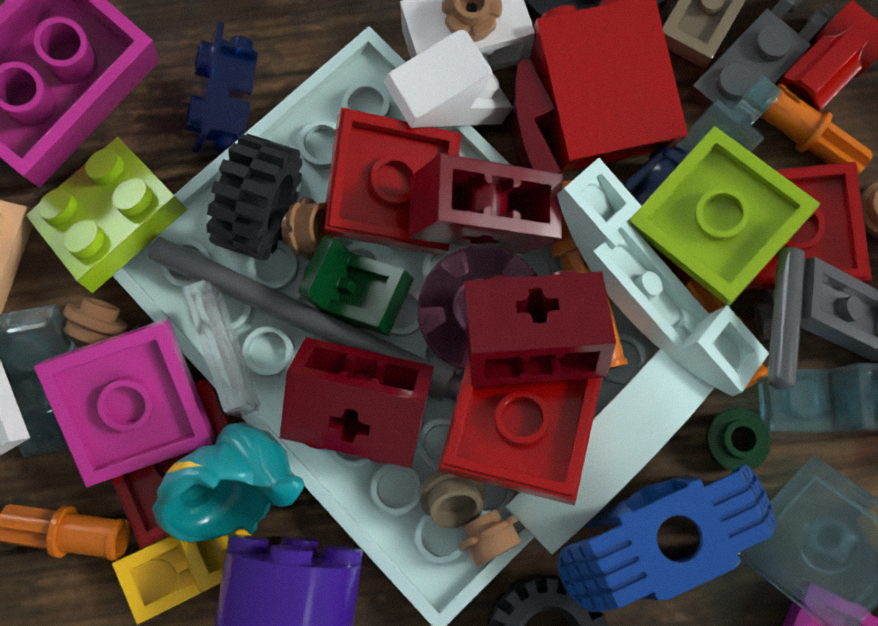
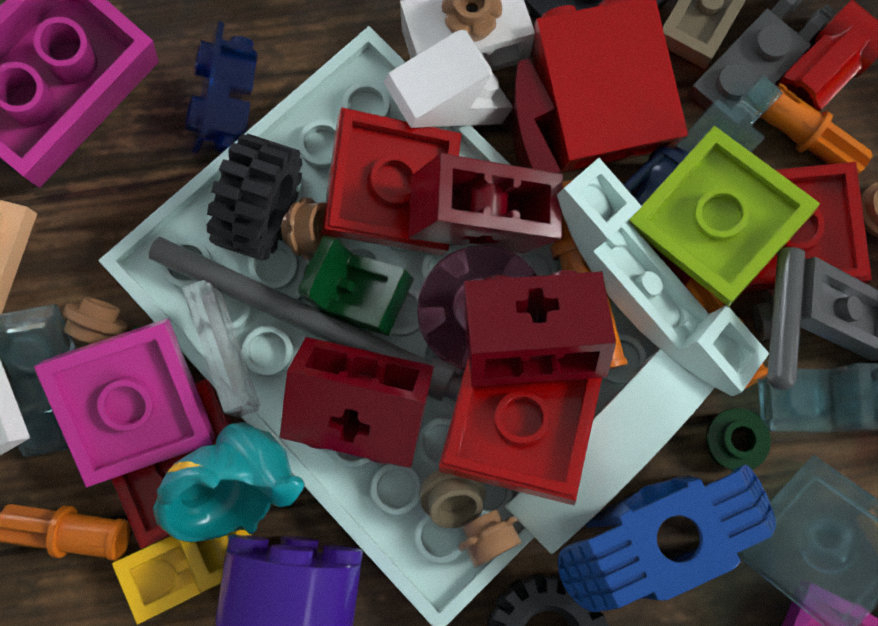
(105, 214): lime plate -> none

